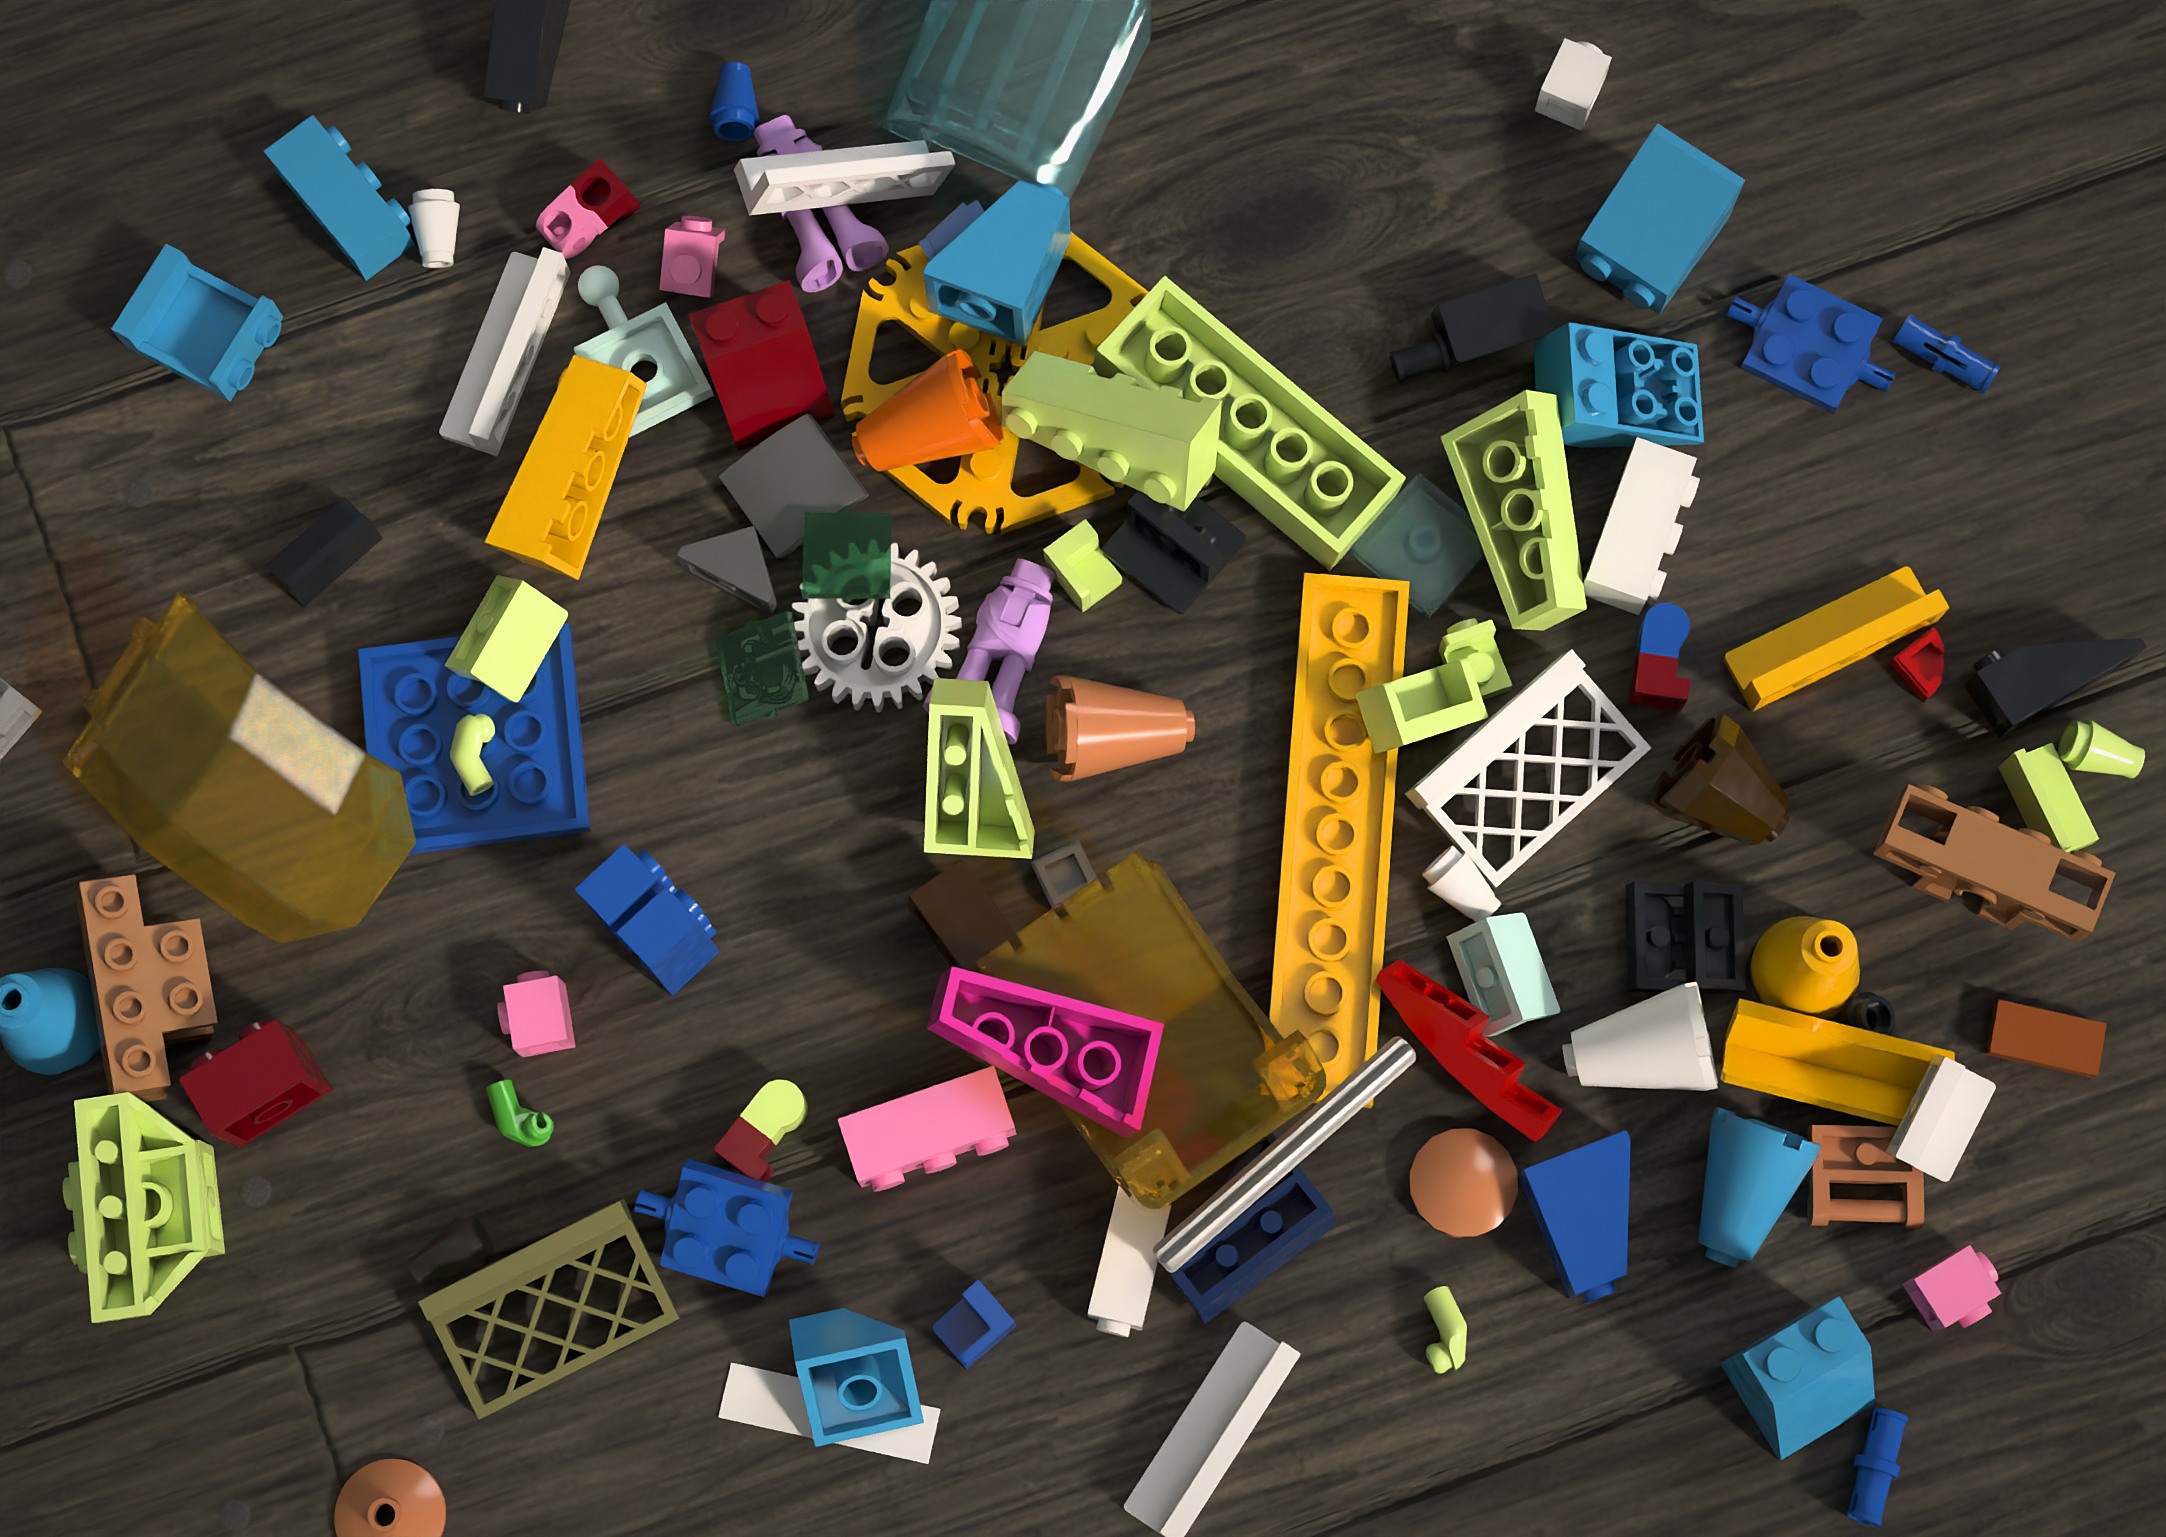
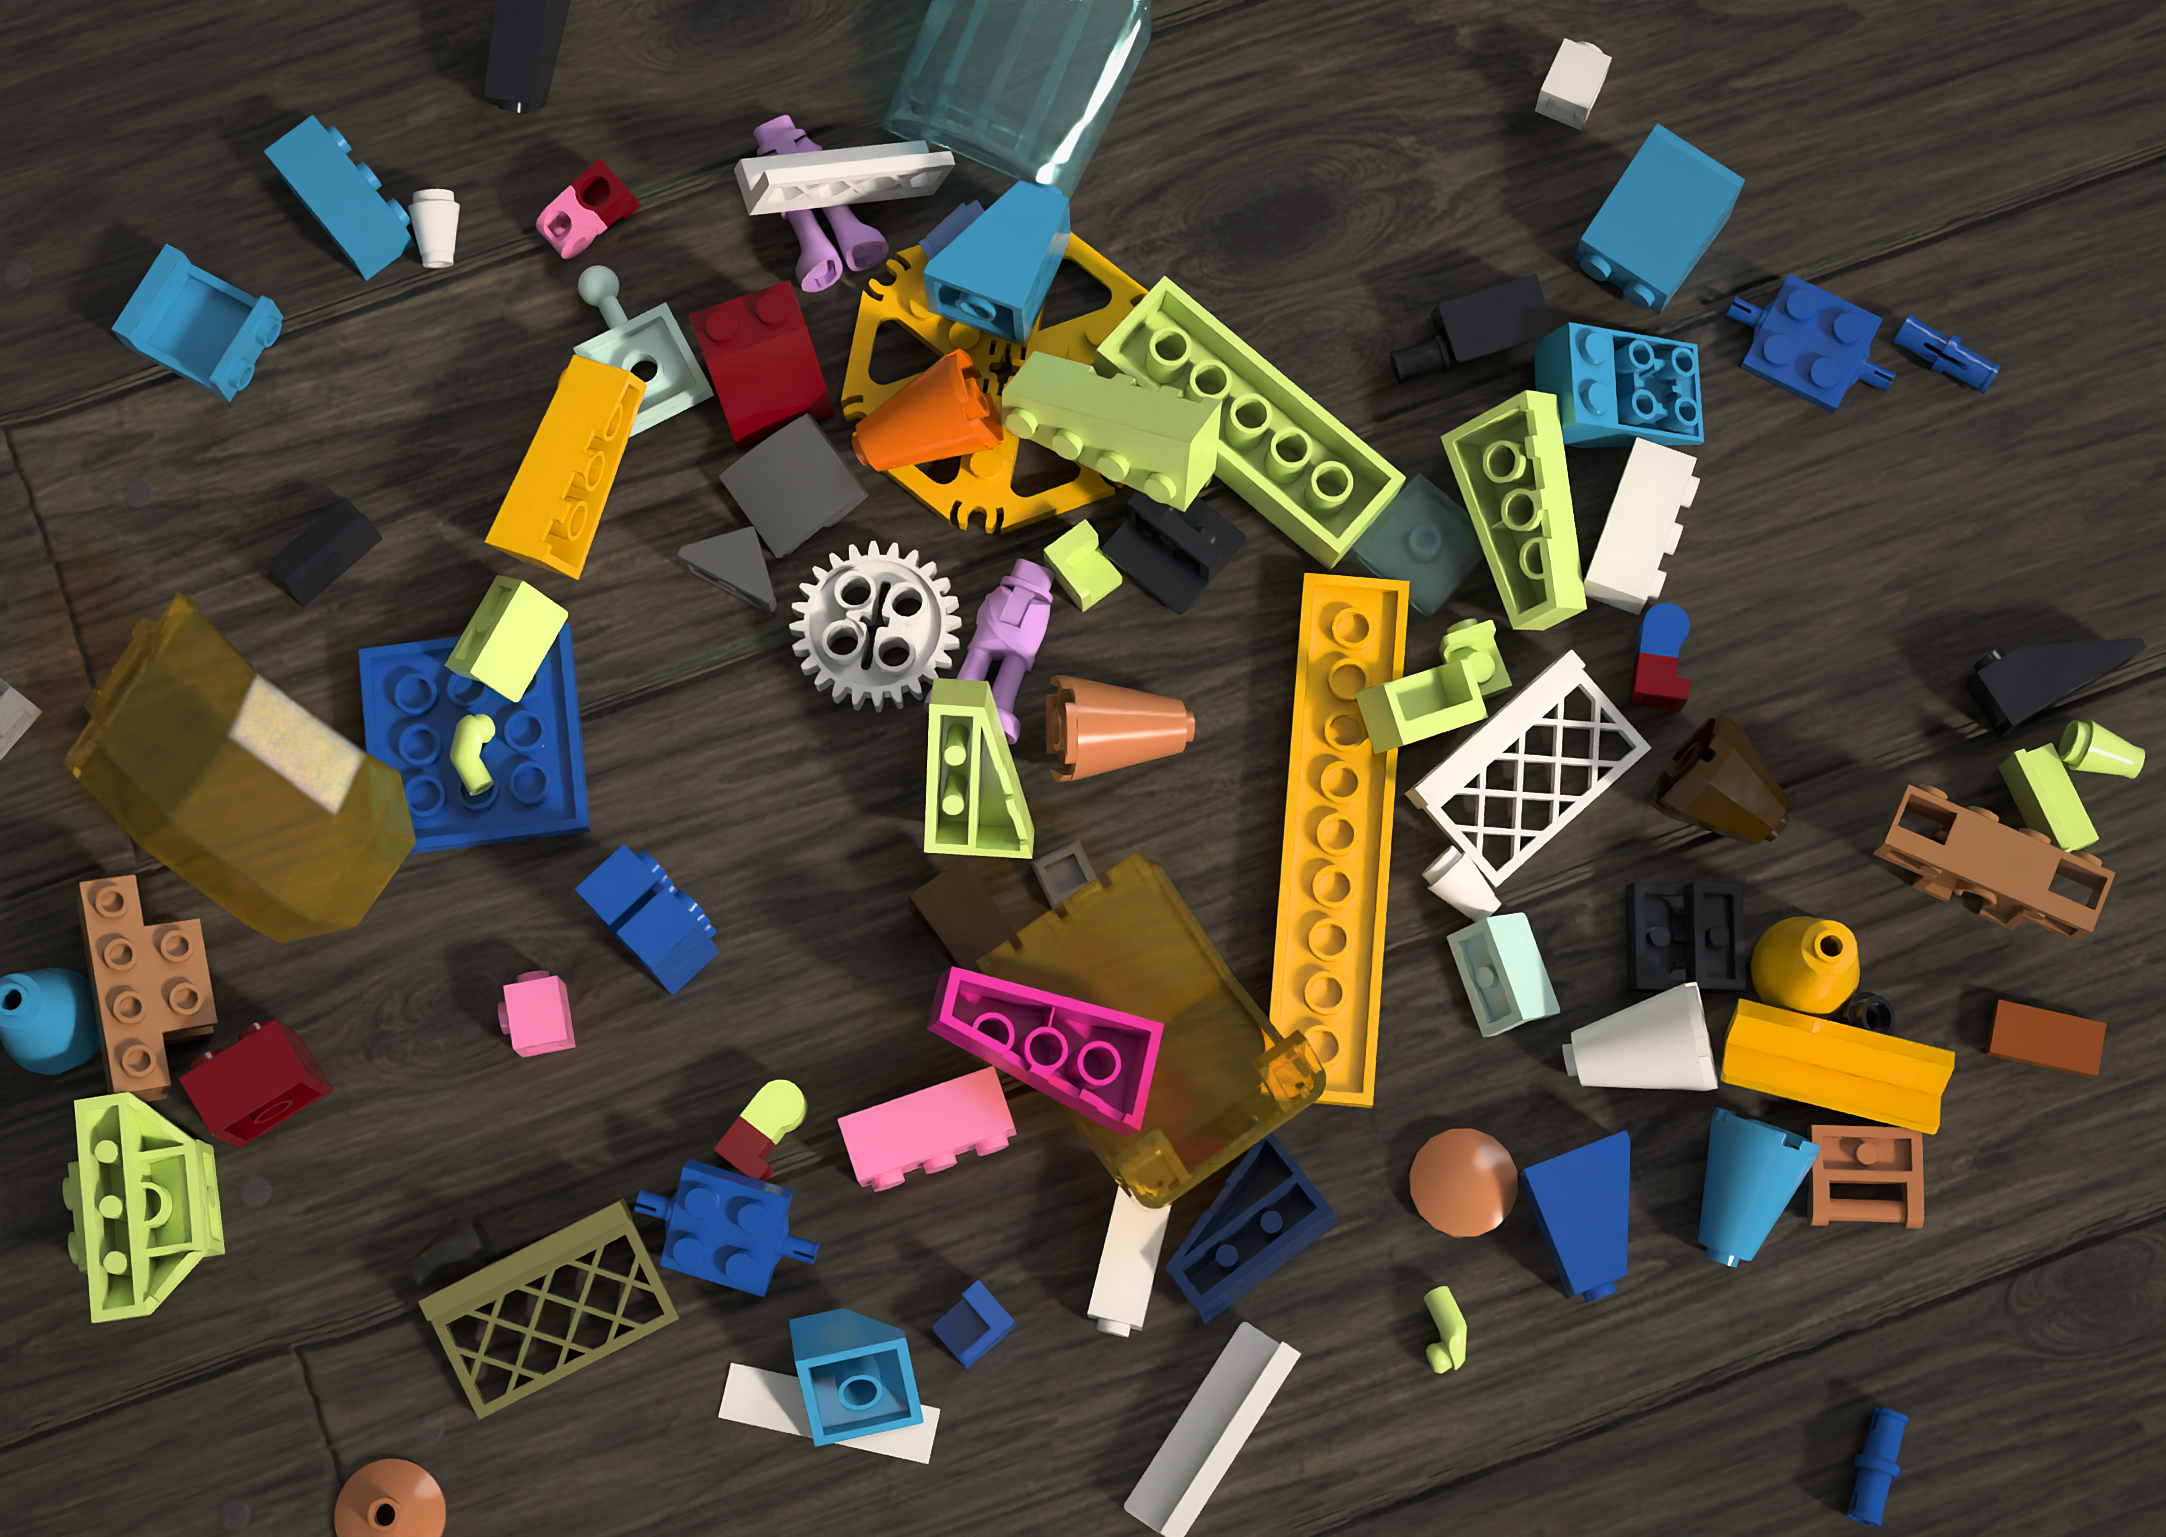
(505, 350): white panel -> none
(515, 1121): bright green arm -> none
(691, 256): bright pink bracket -> none
(734, 105): blue cone -> none
(762, 668): clear green piece -> none
(847, 556): clear green piece -> none
(1284, 1154): light grey axle -> none
(1453, 1036): red slope -> none
(1805, 1376): dark azure slope -> none
(1833, 637): yellow panel -> none
(1922, 664): red tile -> none
(1941, 1118): white panel -> none
(1954, 1289): bright pink brick -> none

